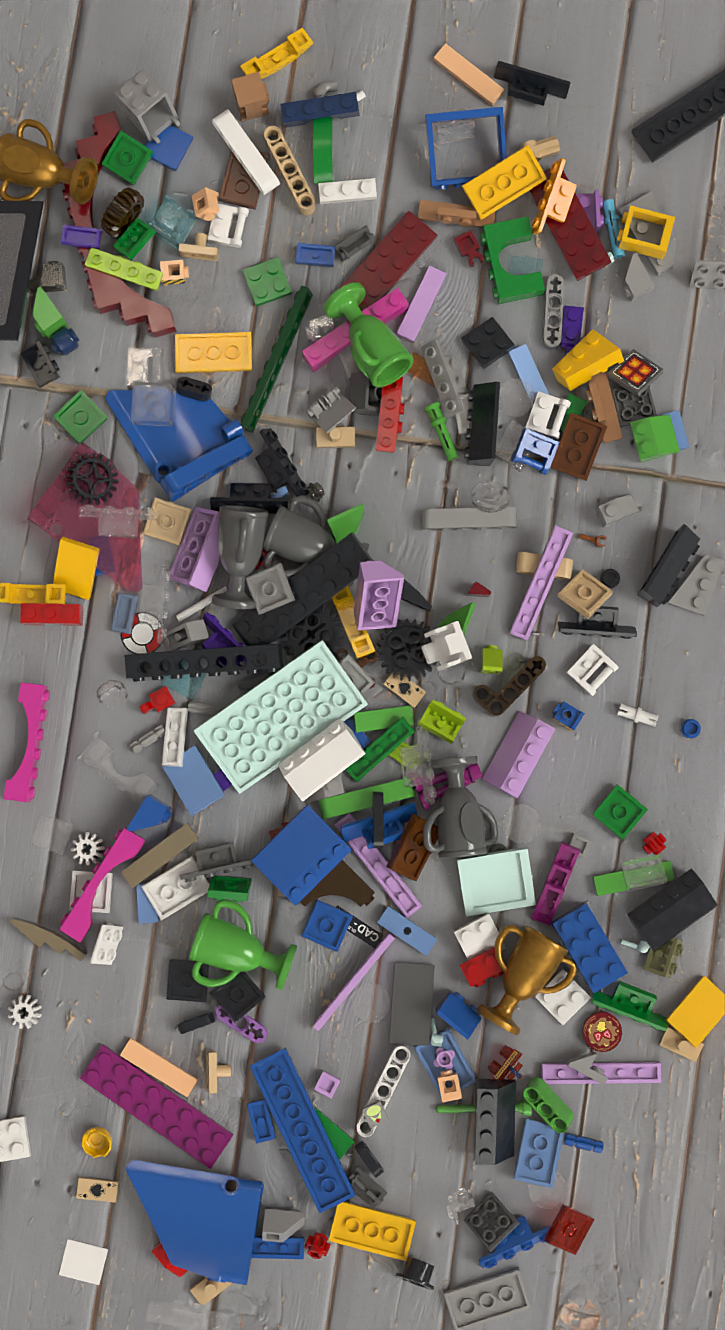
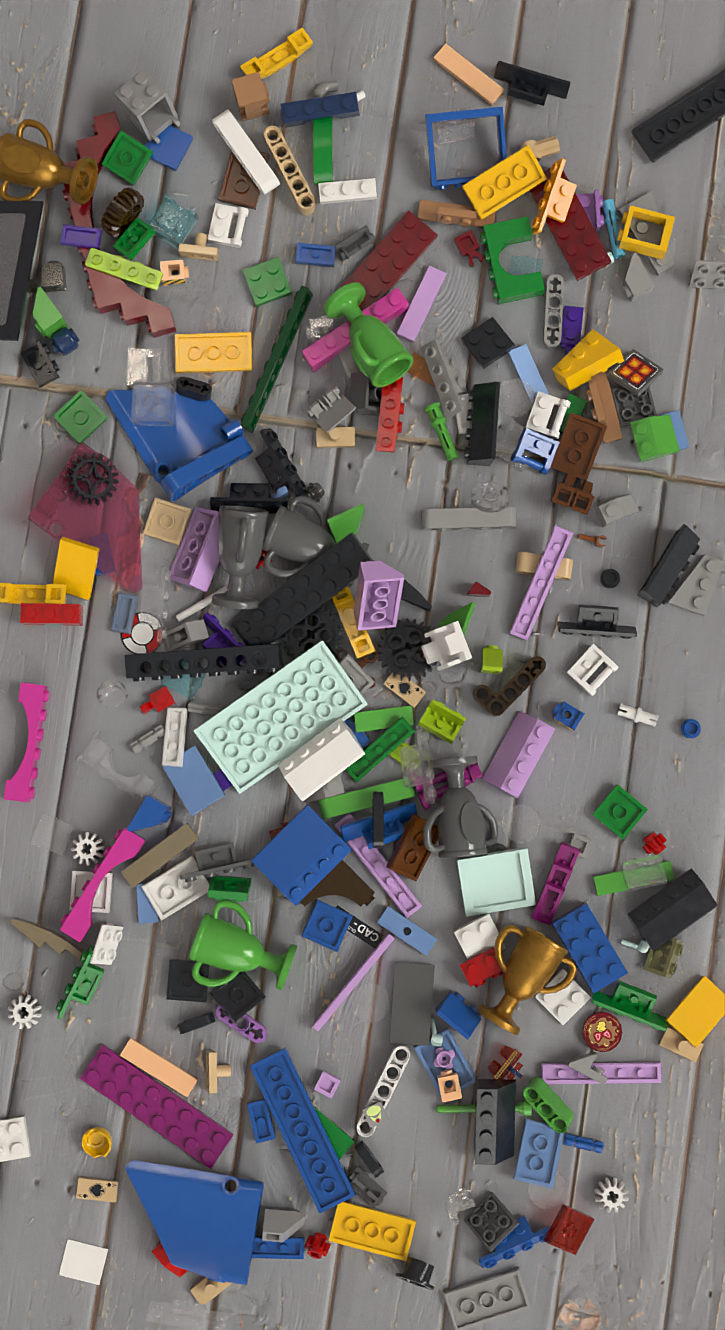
(84, 983): none -> green bracket
(118, 522): clear bracket -> none
(205, 204): light nougat brick -> none
(270, 588): light grey plate -> none
(576, 499): none -> reddish brown hips
(585, 594): tan tile -> none
(605, 1200): none -> white gear

